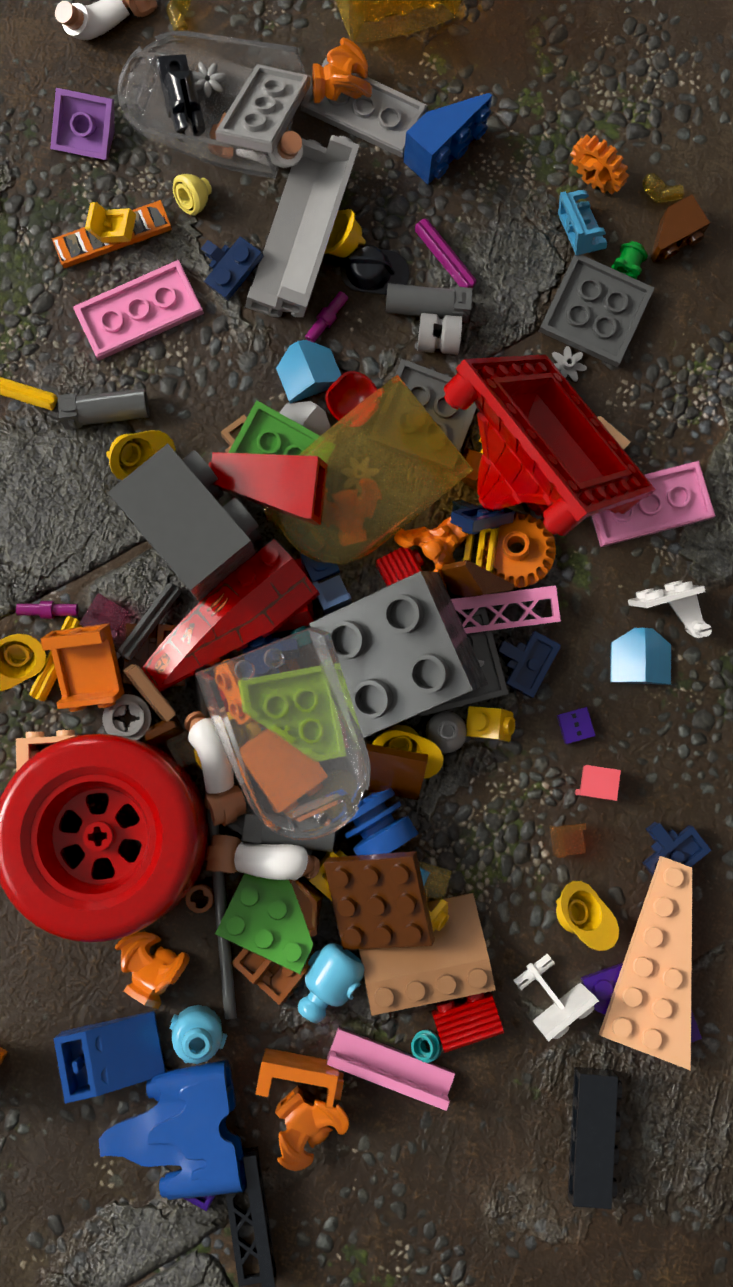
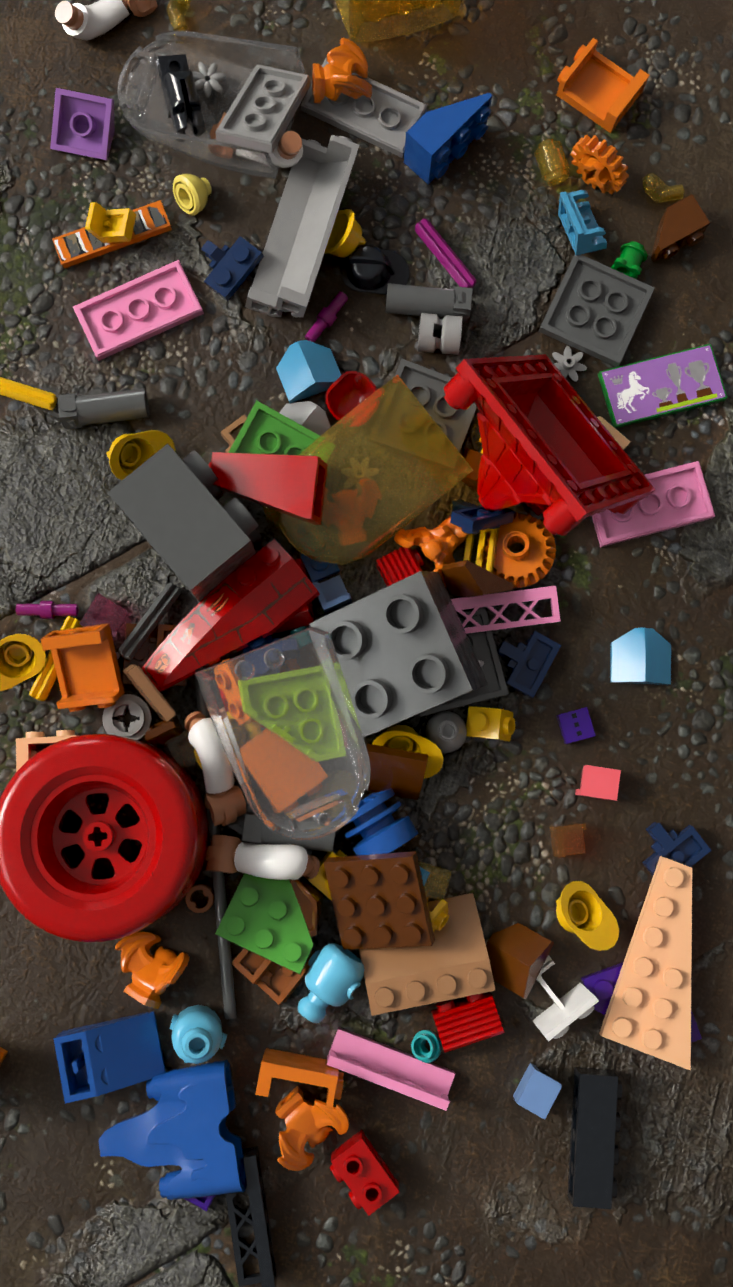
(364, 1173): none -> red brick
(517, 957): none -> reddish brown slope
(537, 1091): none -> medium blue panel
(552, 162): none -> clear yellow brick
(599, 87): none -> orange panel
(662, 386): none -> tile
(682, 599): white plate -> none

